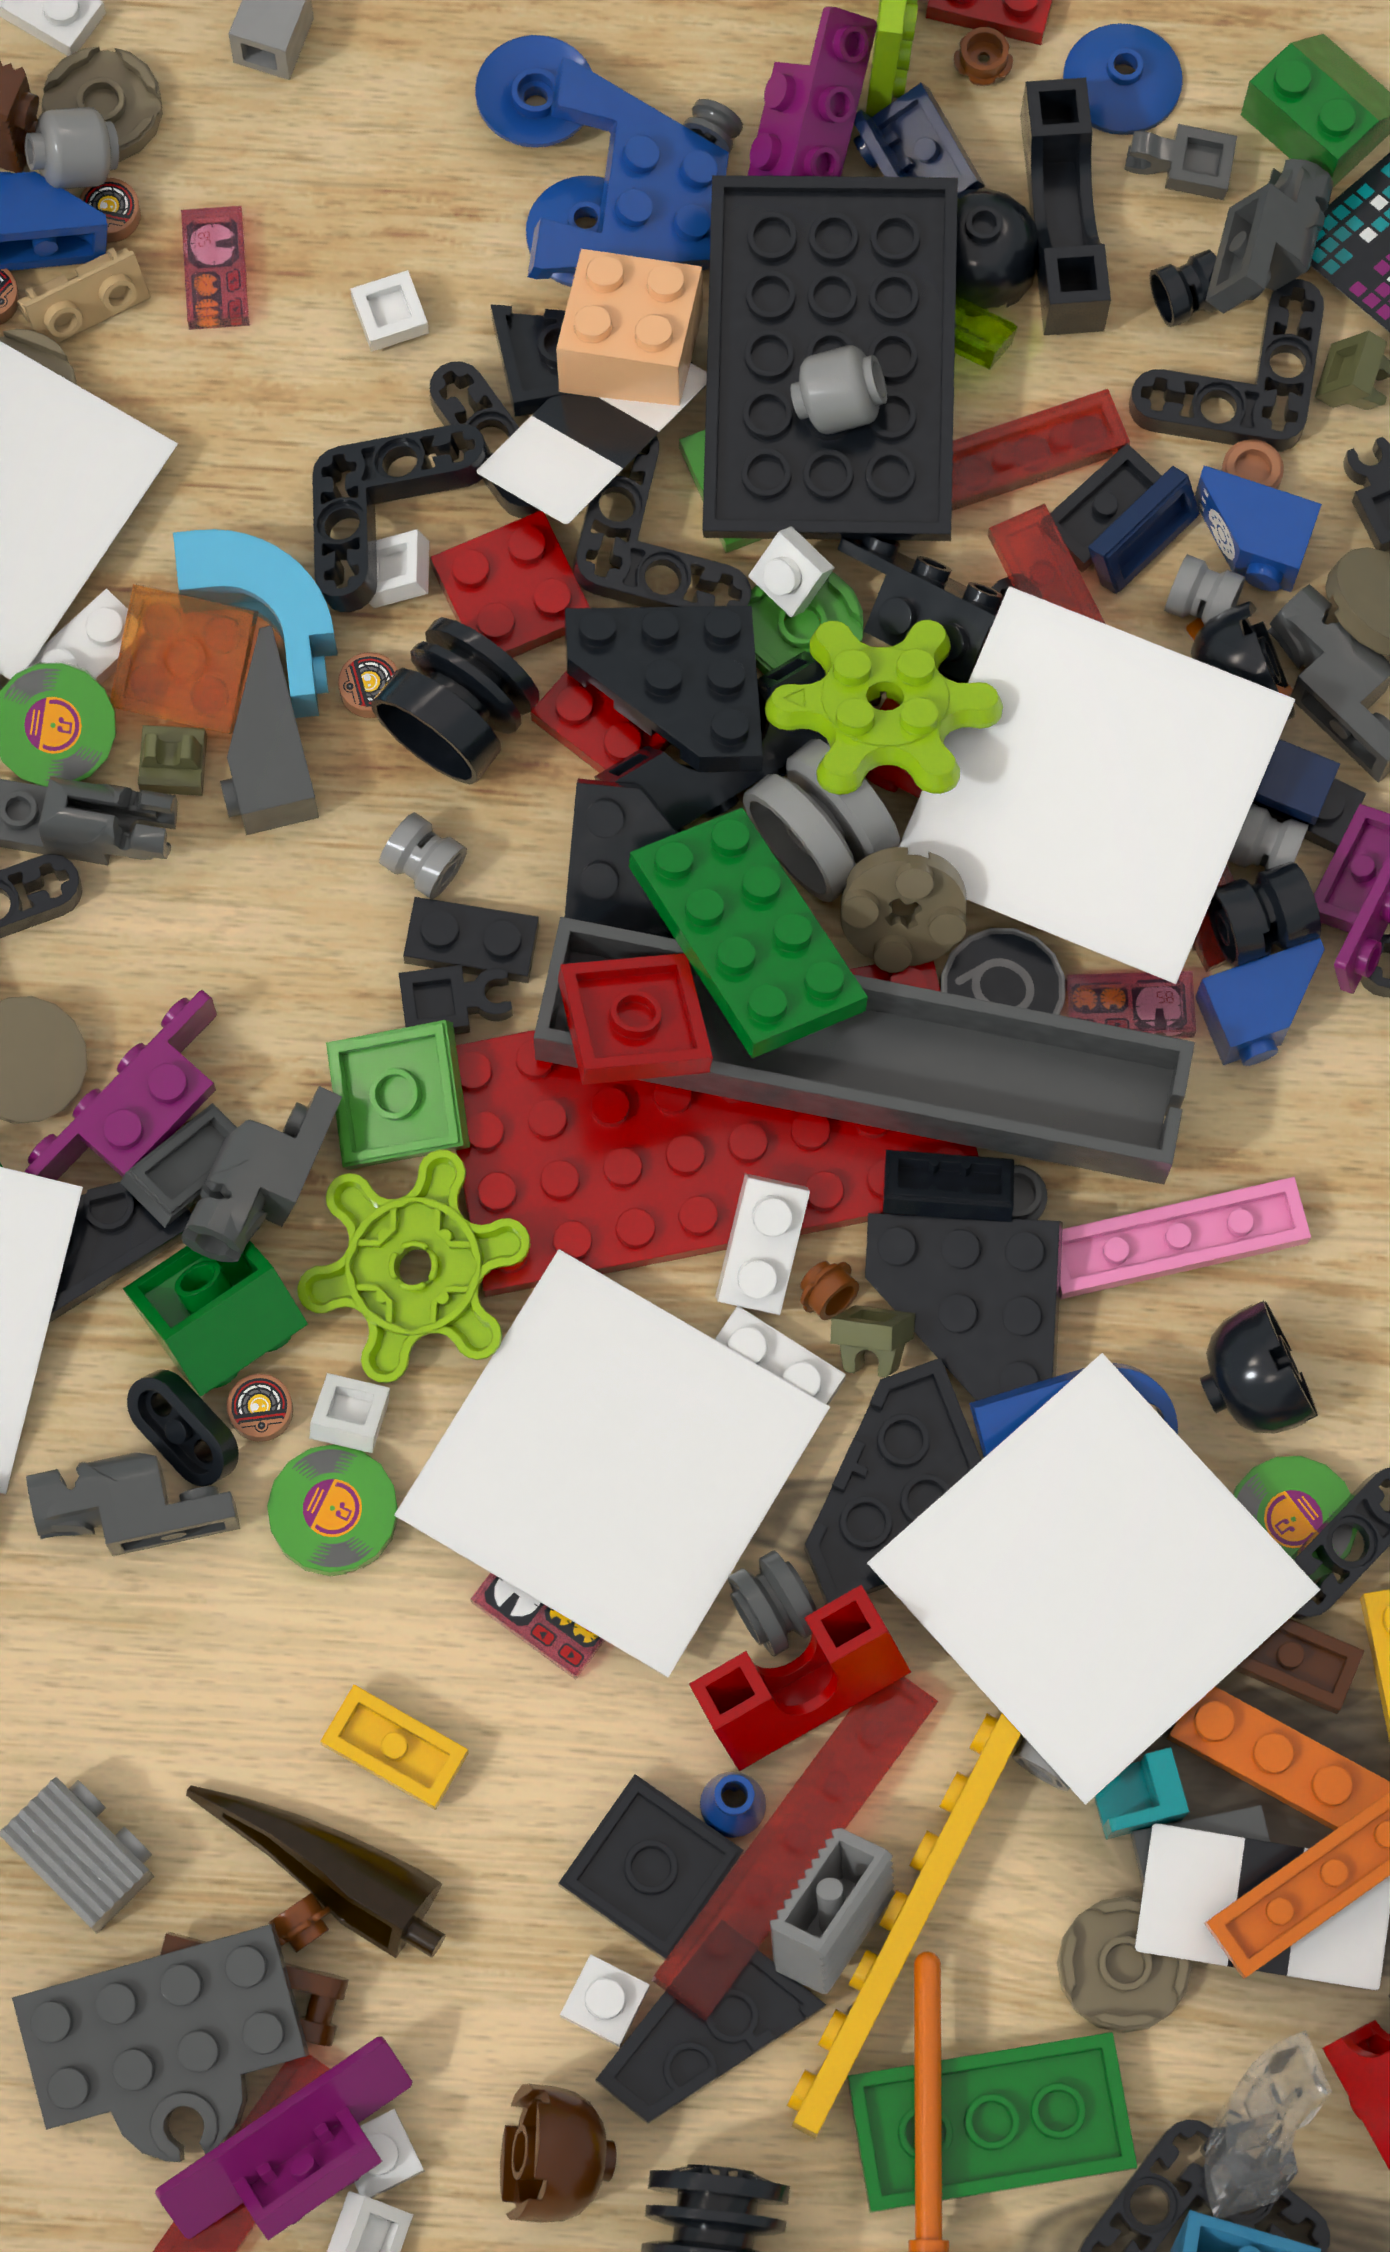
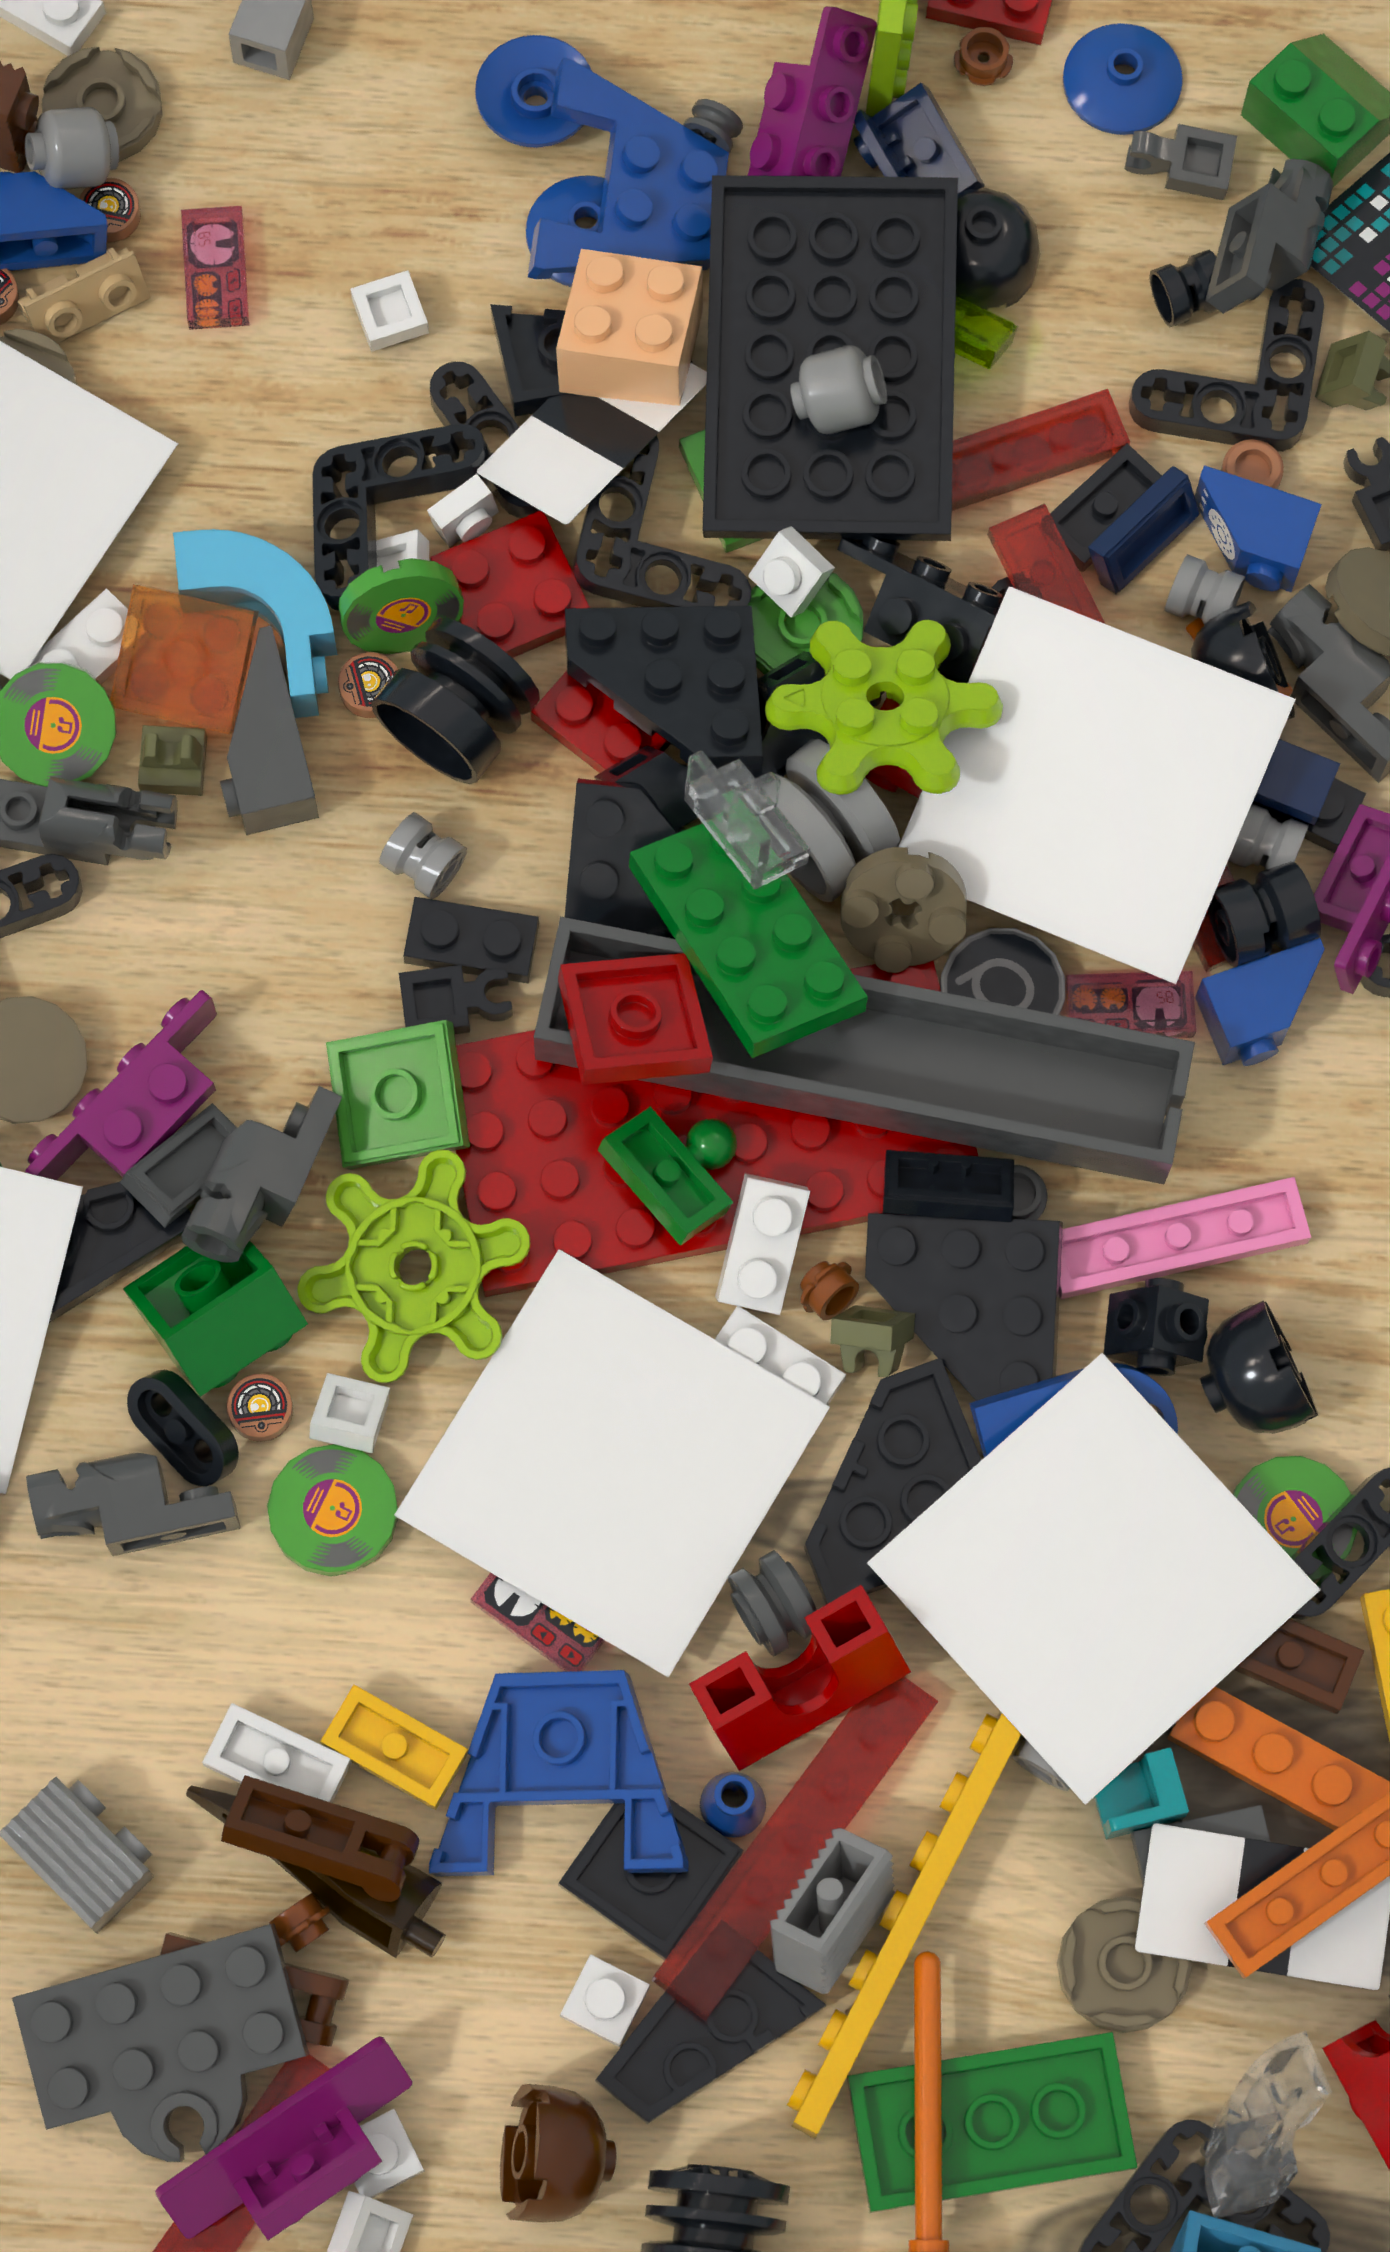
(275, 1755): none -> white plate
(321, 1837): none -> reddish brown plate
(396, 607): none -> bright green tile
(464, 512): none -> white plate
(561, 1744): none -> blue wing
(672, 1175): none -> green plate
(745, 818): none -> clear panel
(1059, 182): black arch -> none
(1156, 1327): none -> black brick

